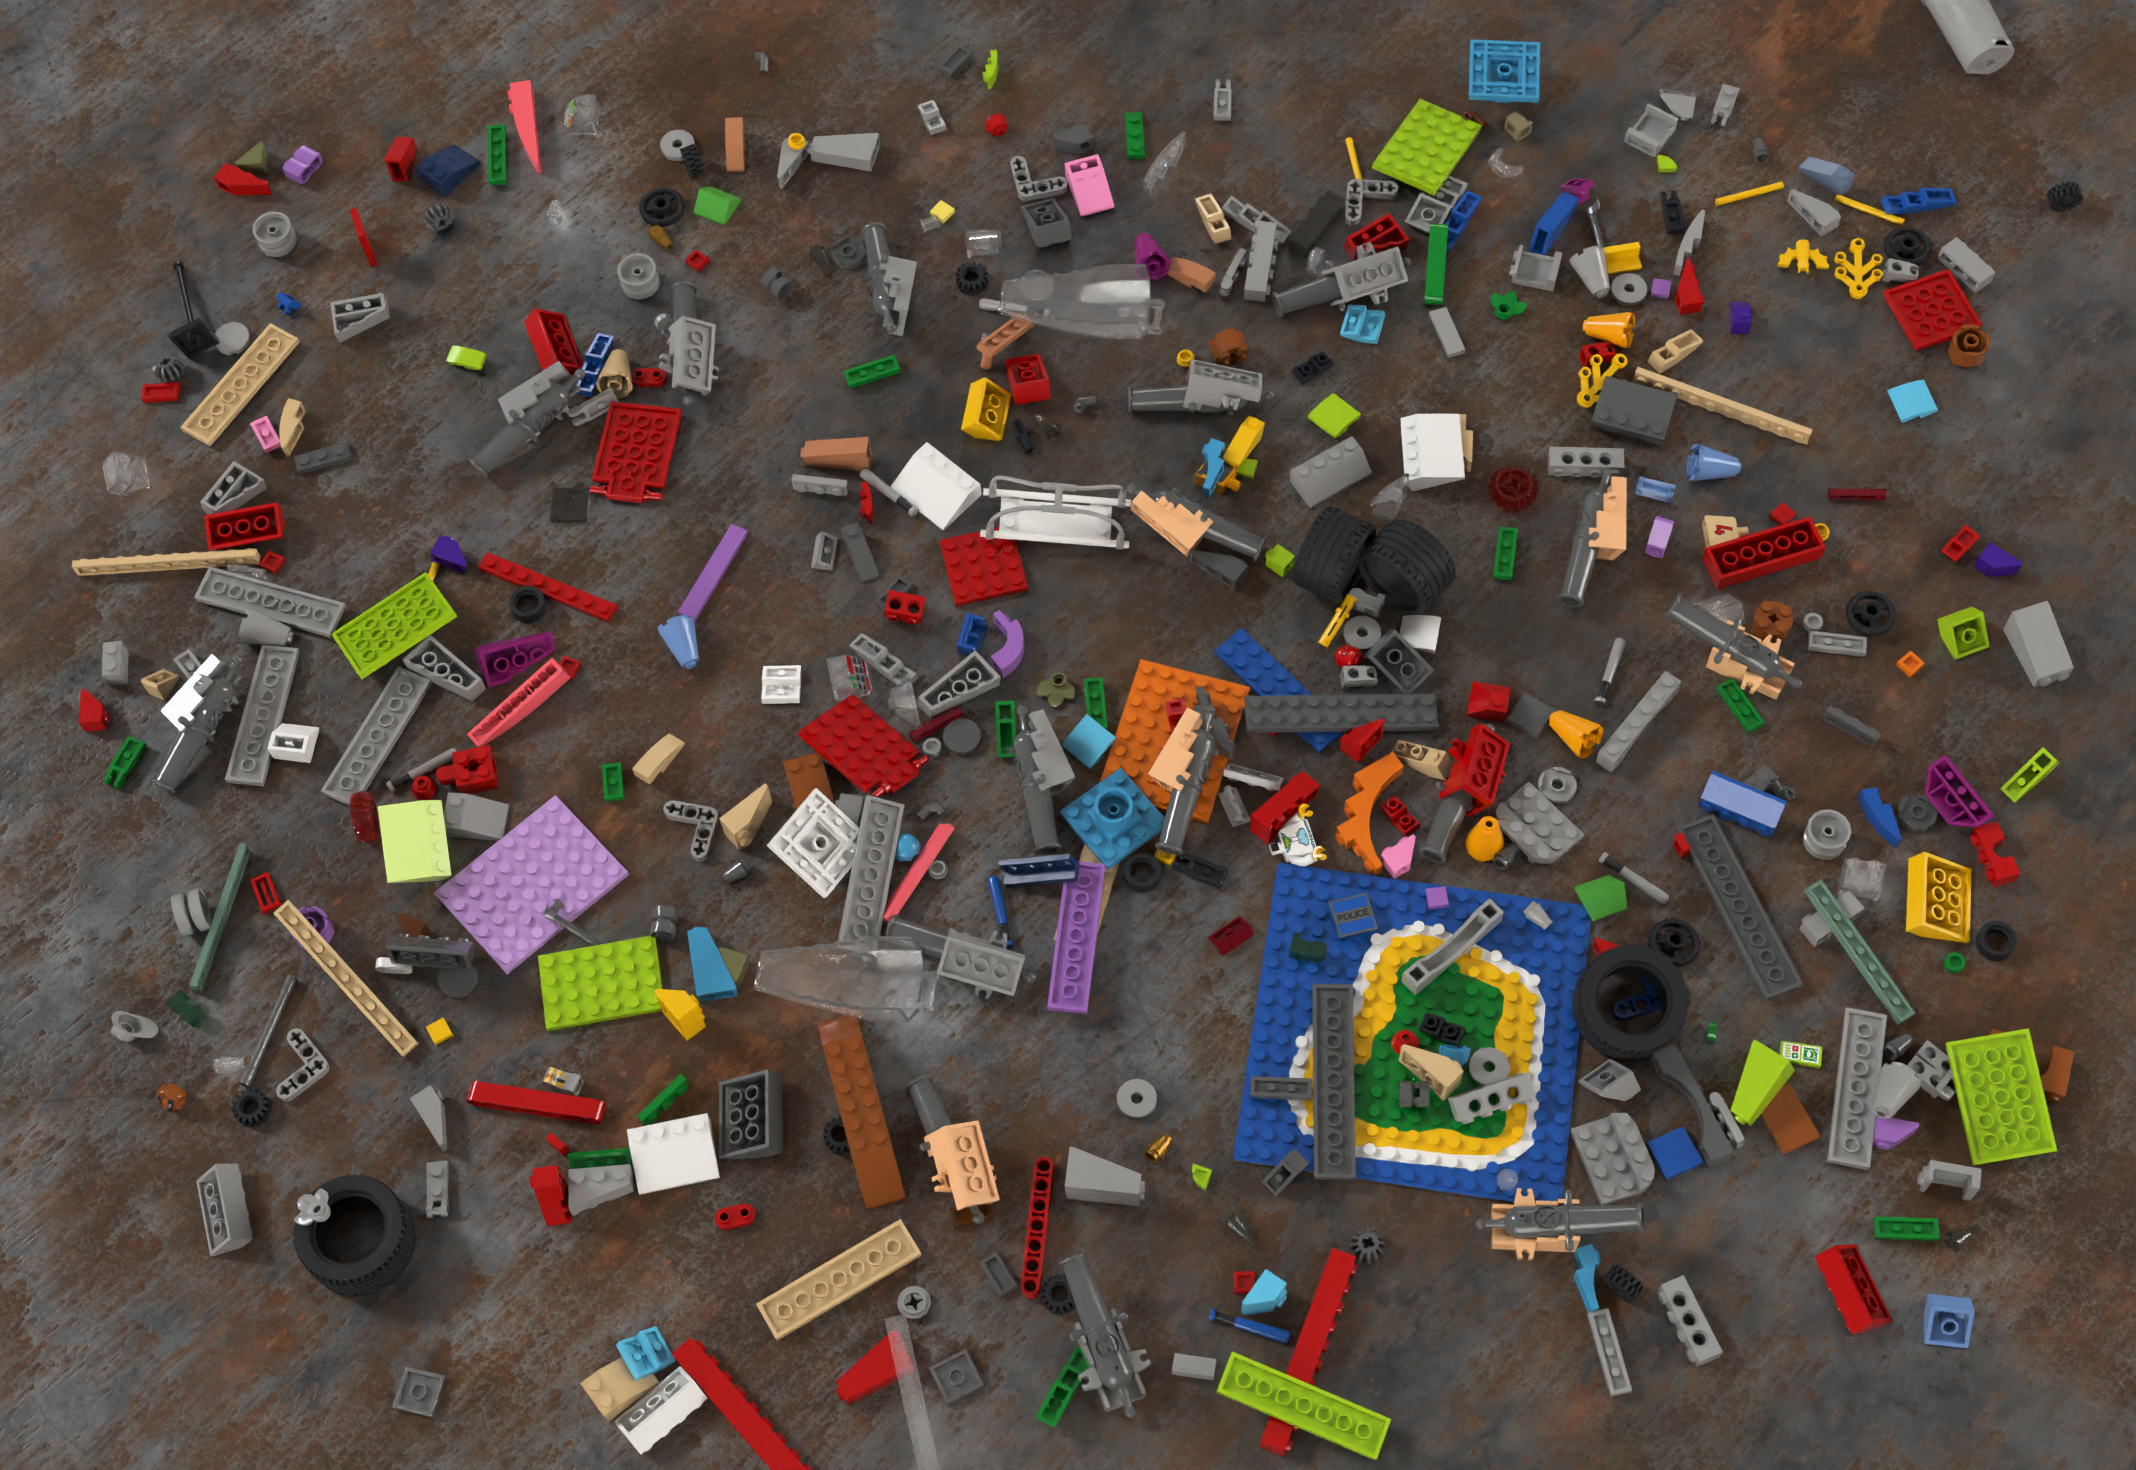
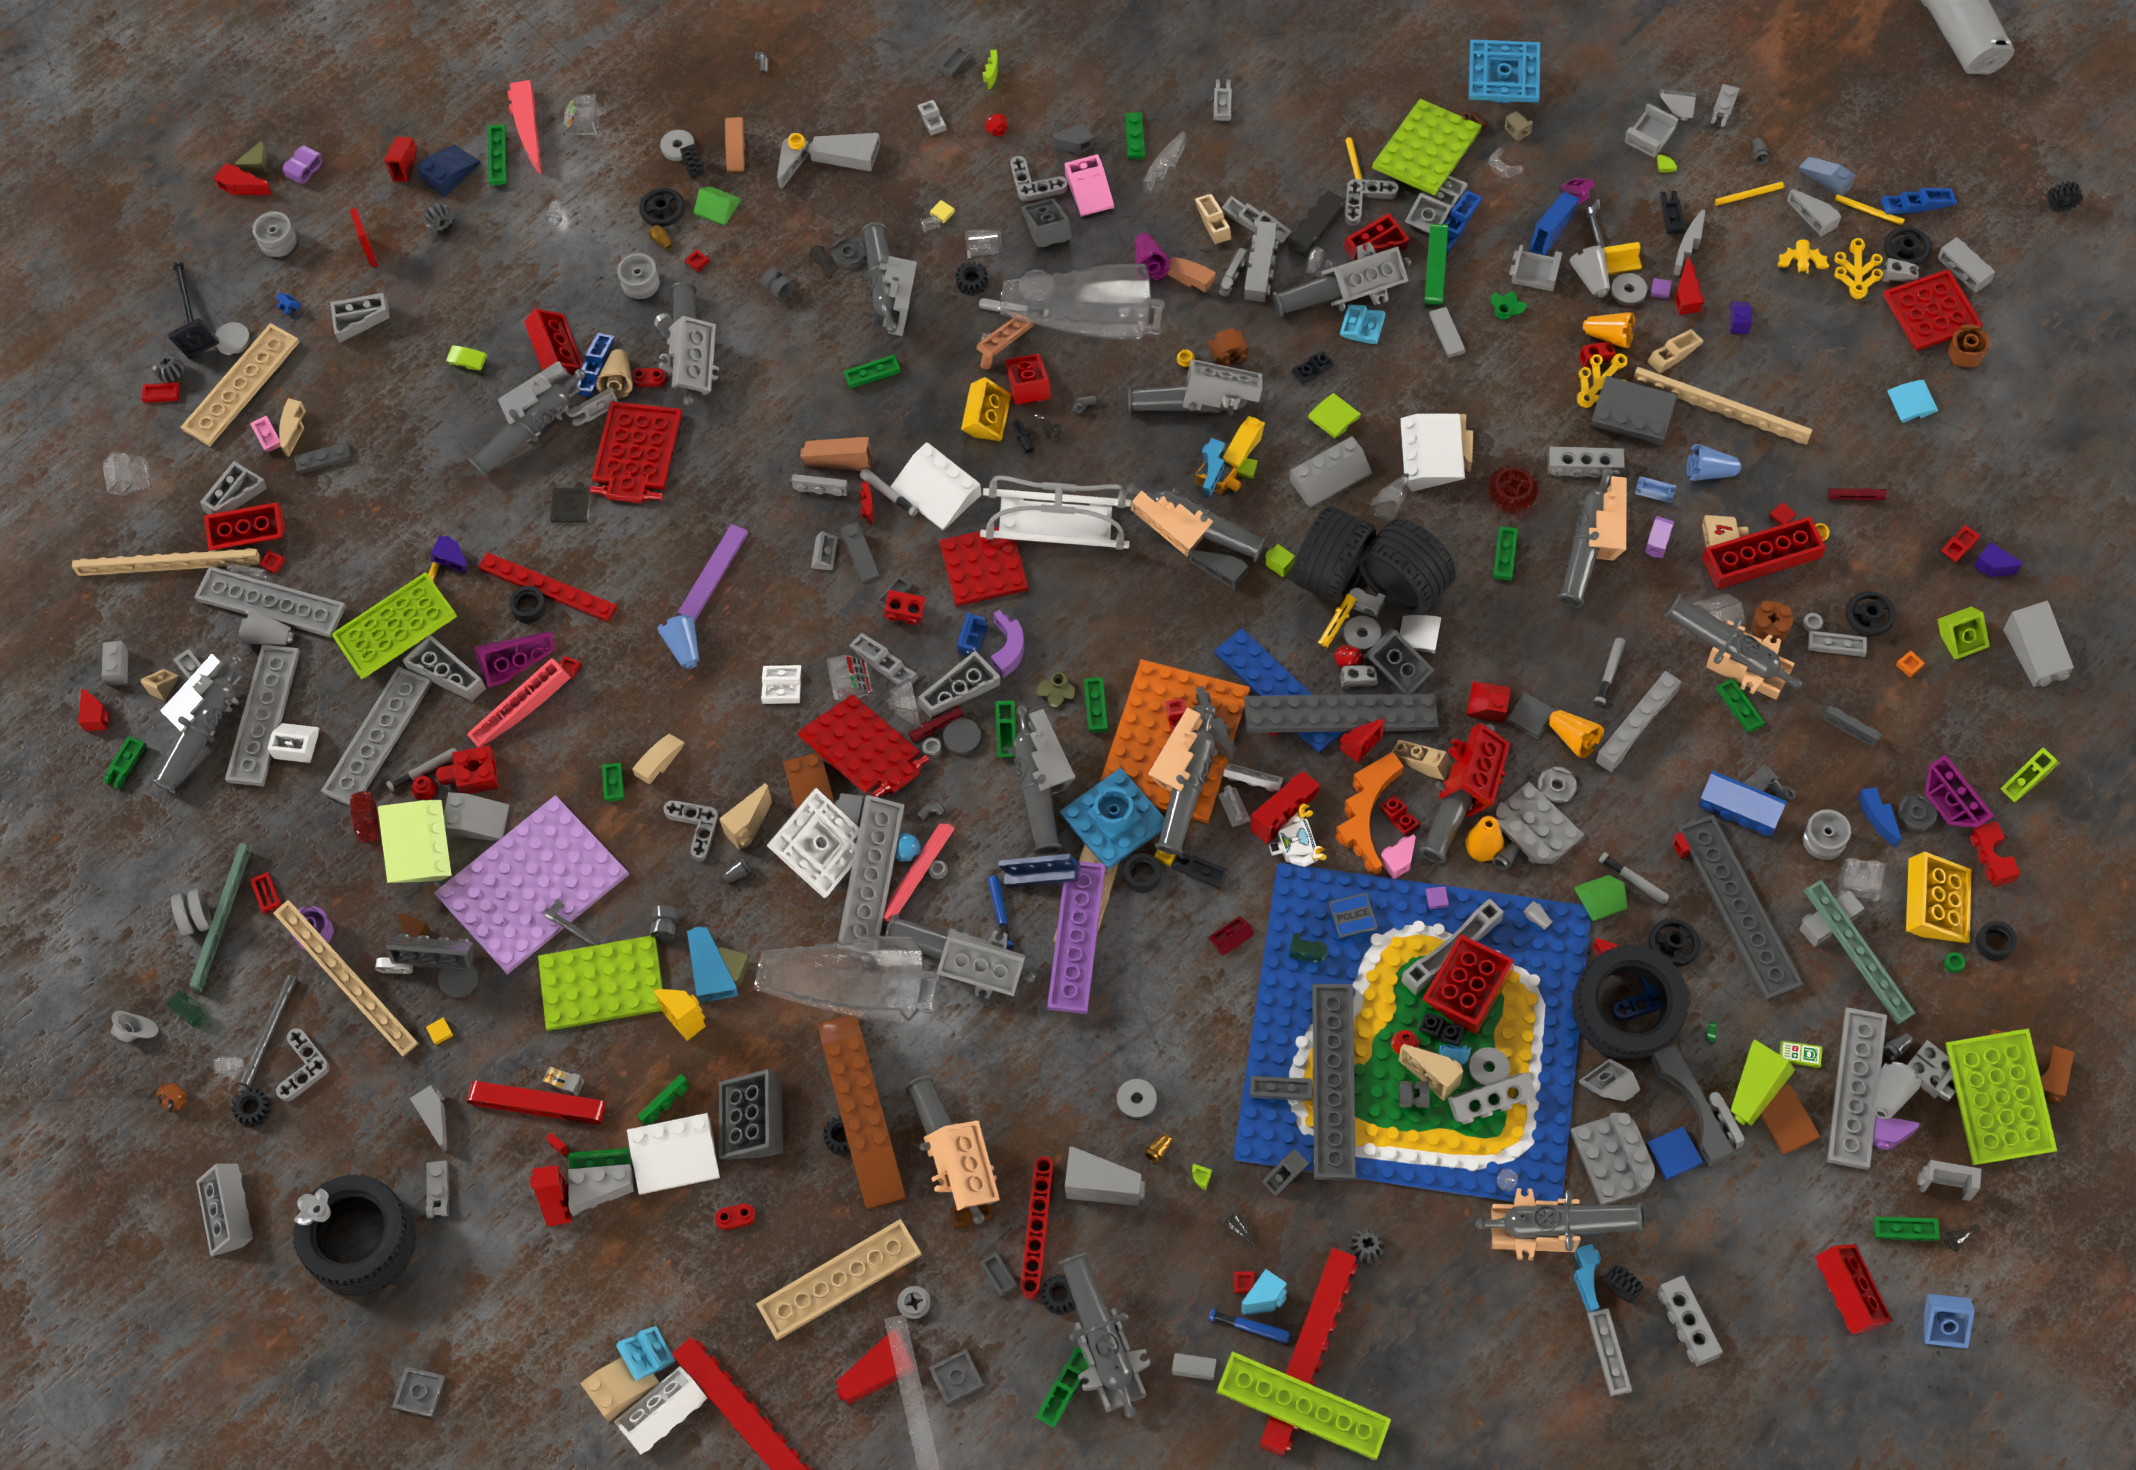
(1088, 742): medium azure slope -> none
(1469, 983): none -> red slope

